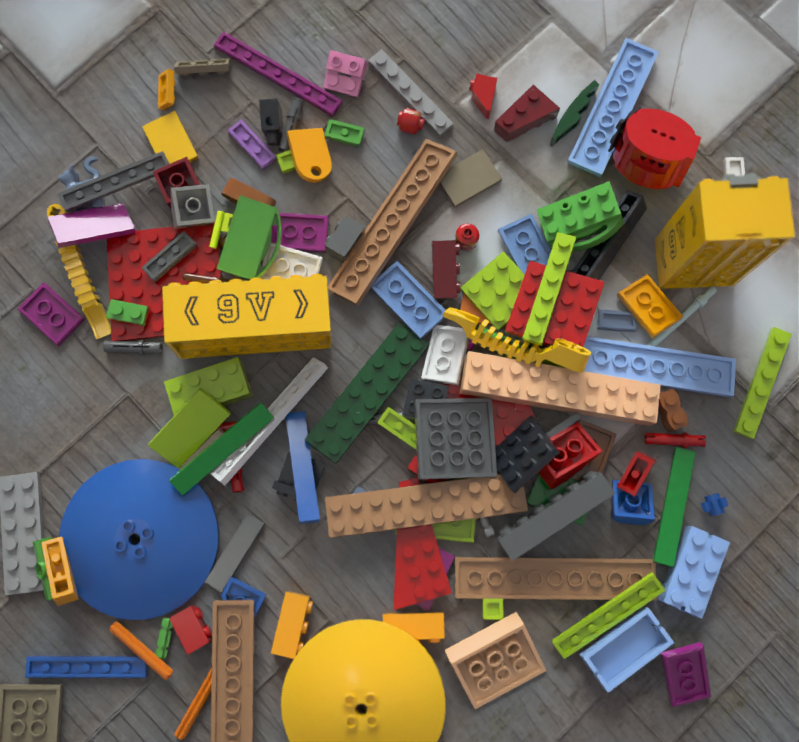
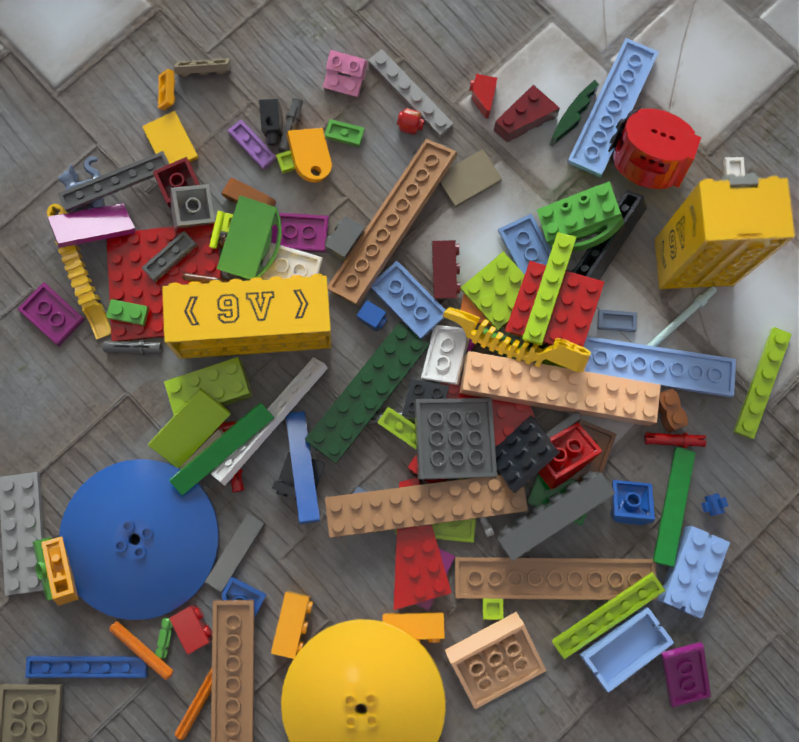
(278, 74): magenta tile -> none
(372, 316): none -> blue brick
(467, 236): red head -> none
(636, 473): red slope -> none
(650, 306): light orange tile -> none

